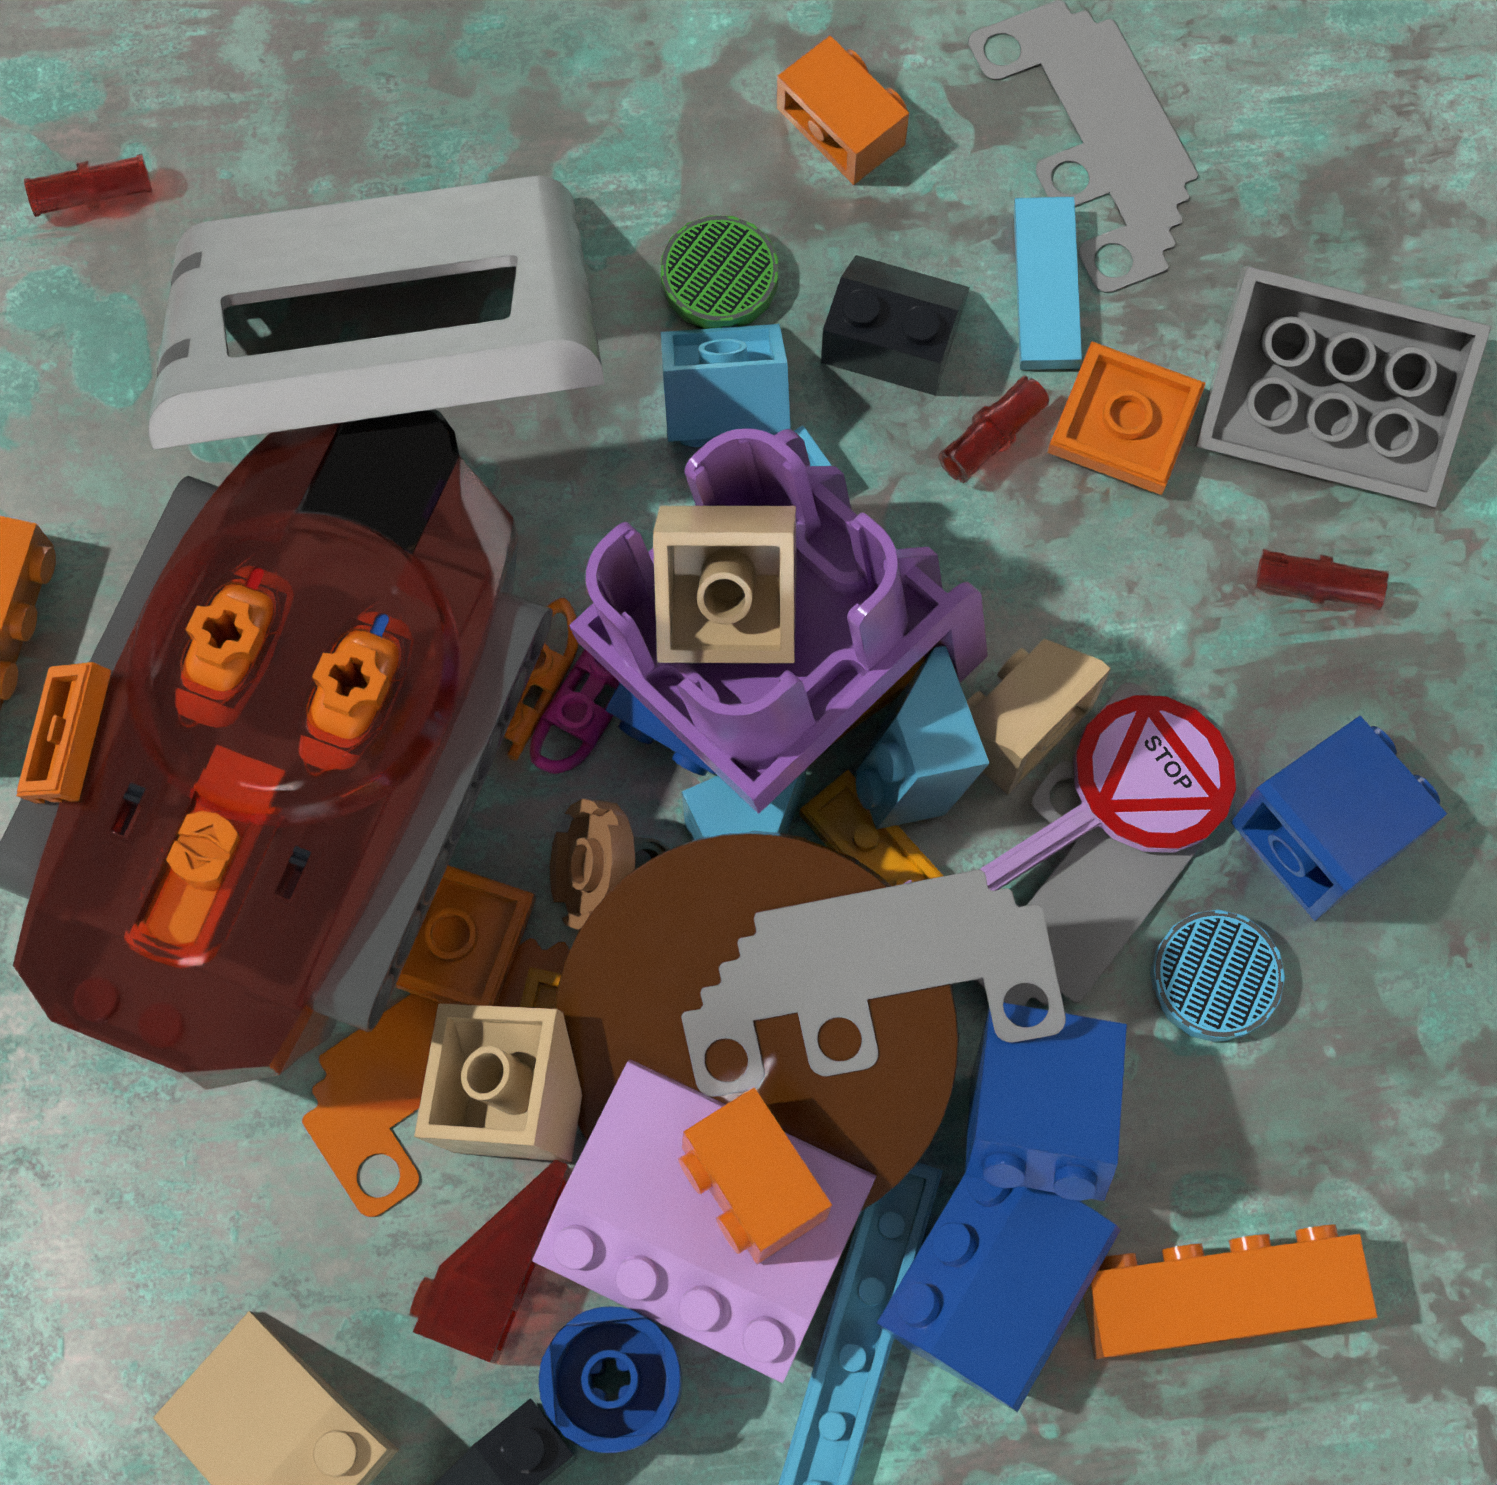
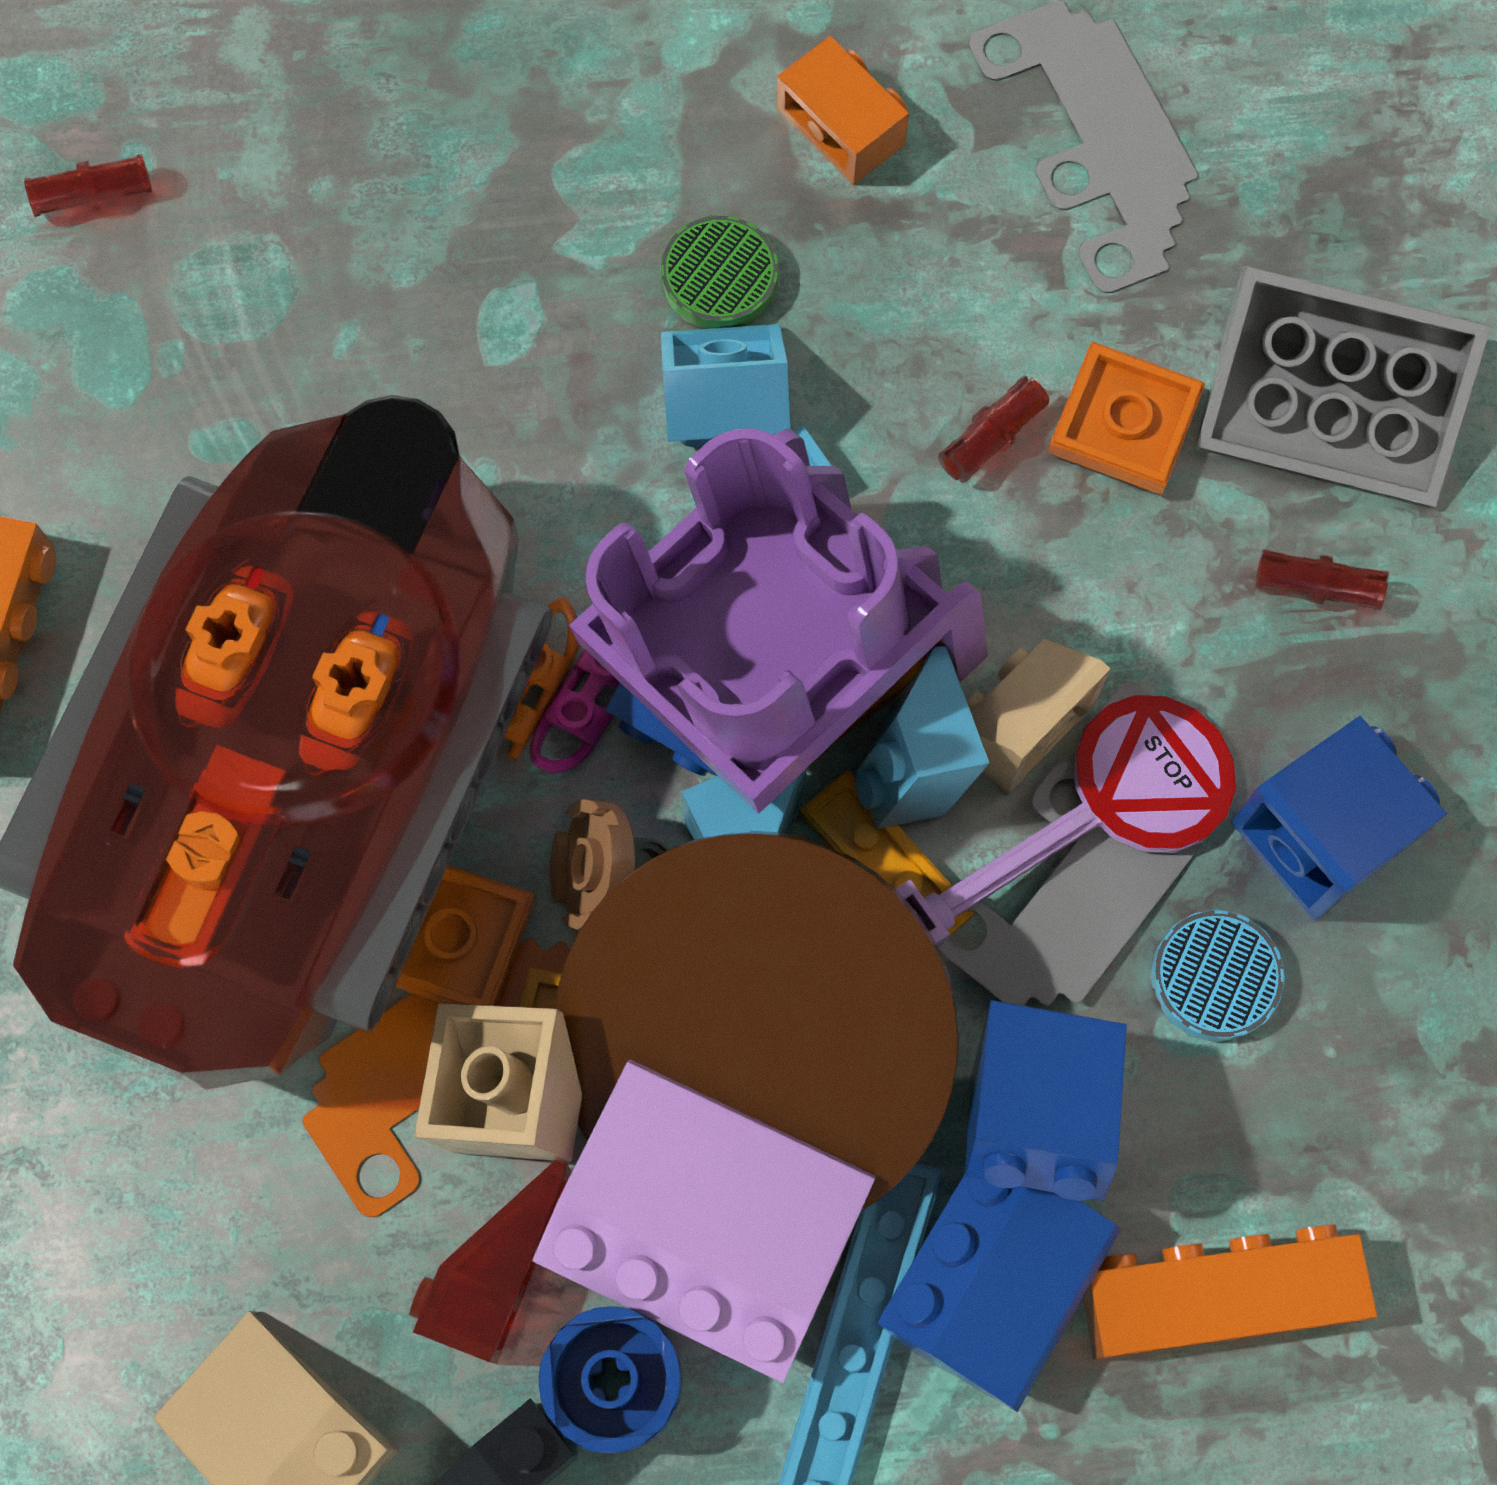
(63, 733): orange tile -> none
(364, 243): light grey door -> none
(725, 584): tan slope -> none
(753, 1177): orange brick -> none
(871, 945): light grey piece -> none
(892, 324): black slope -> none
(1047, 283): medium azure tile -> none

